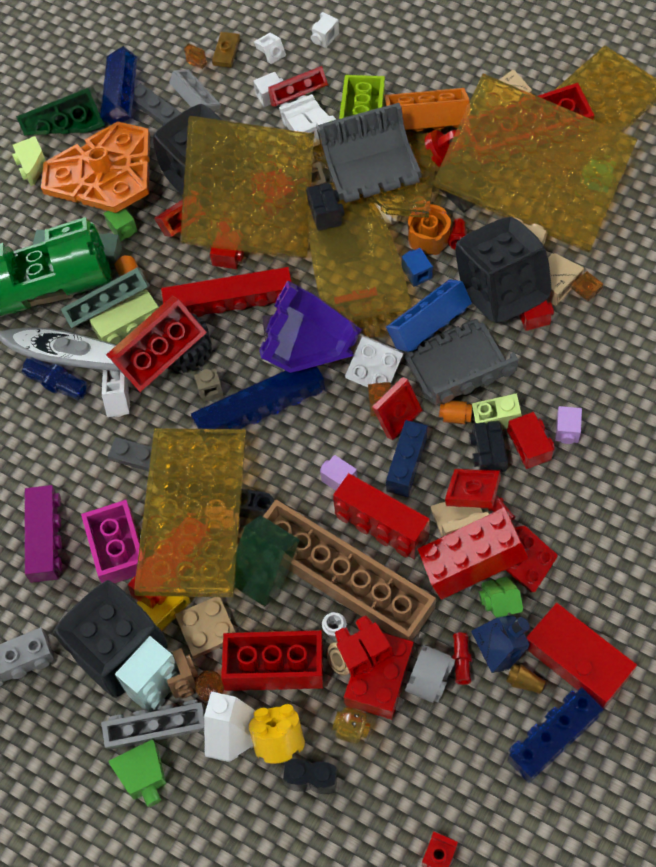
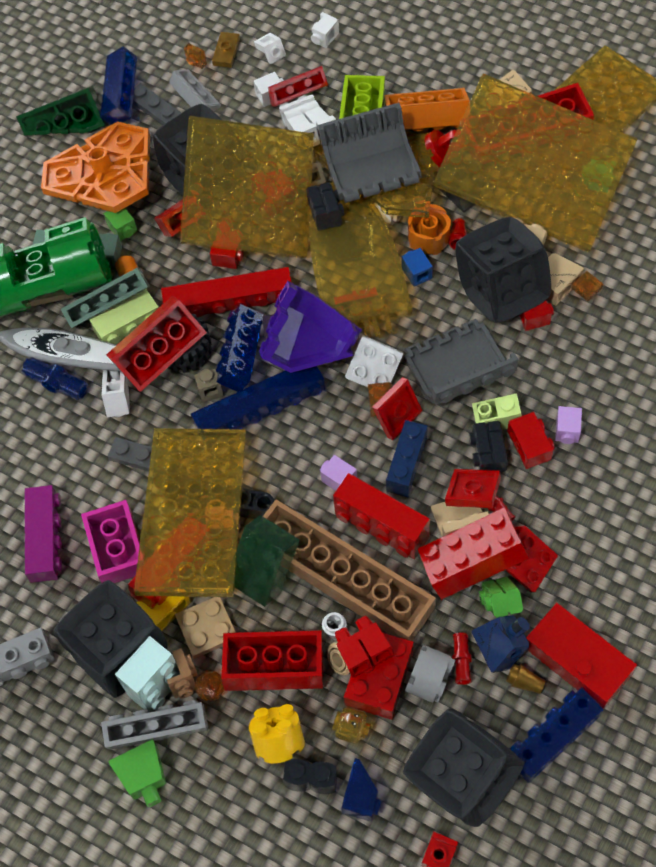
(31, 158): yellowish green slope -> none
(227, 727): white slope -> none
(239, 348): none -> clear blue brick
(361, 794): none -> clear blue slope
(429, 315): blue brick -> none
(455, 412): orange brick -> none
(463, 768): none -> black piece

